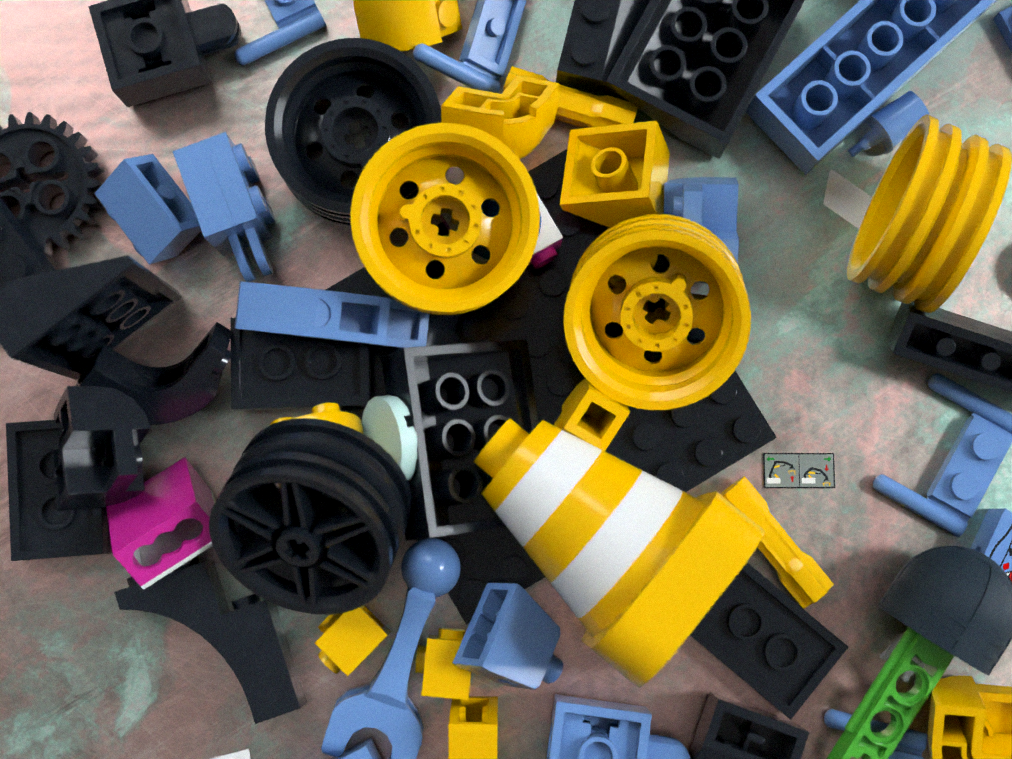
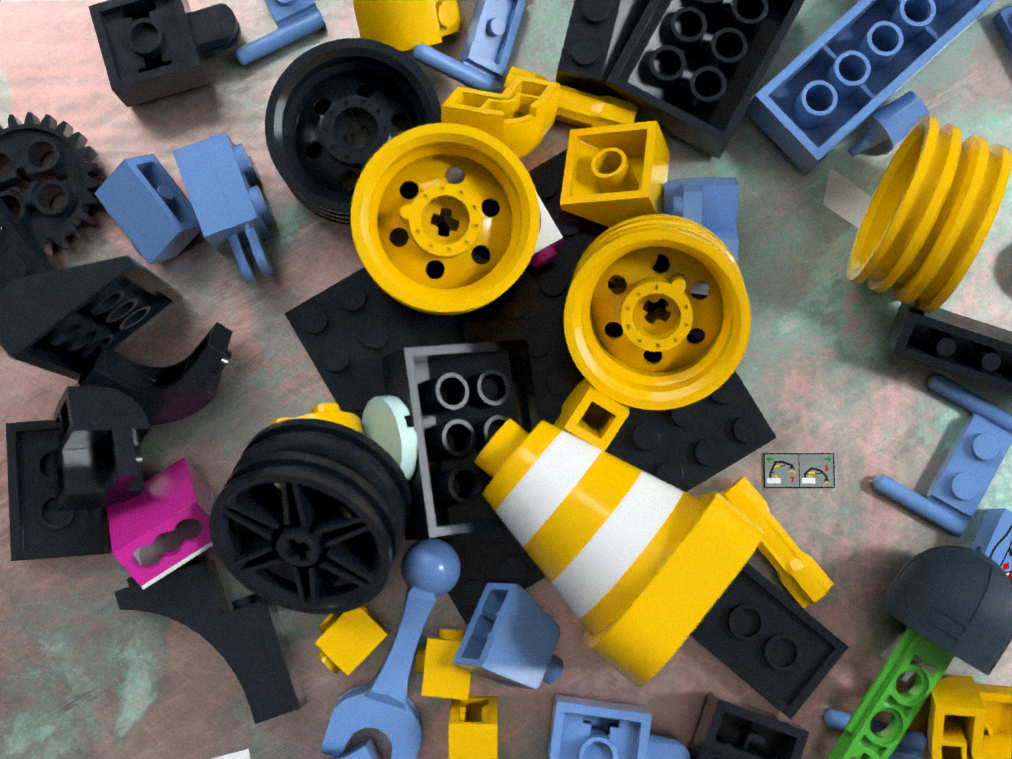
(297, 371): black plate -> none
(329, 315): medium blue slope -> none

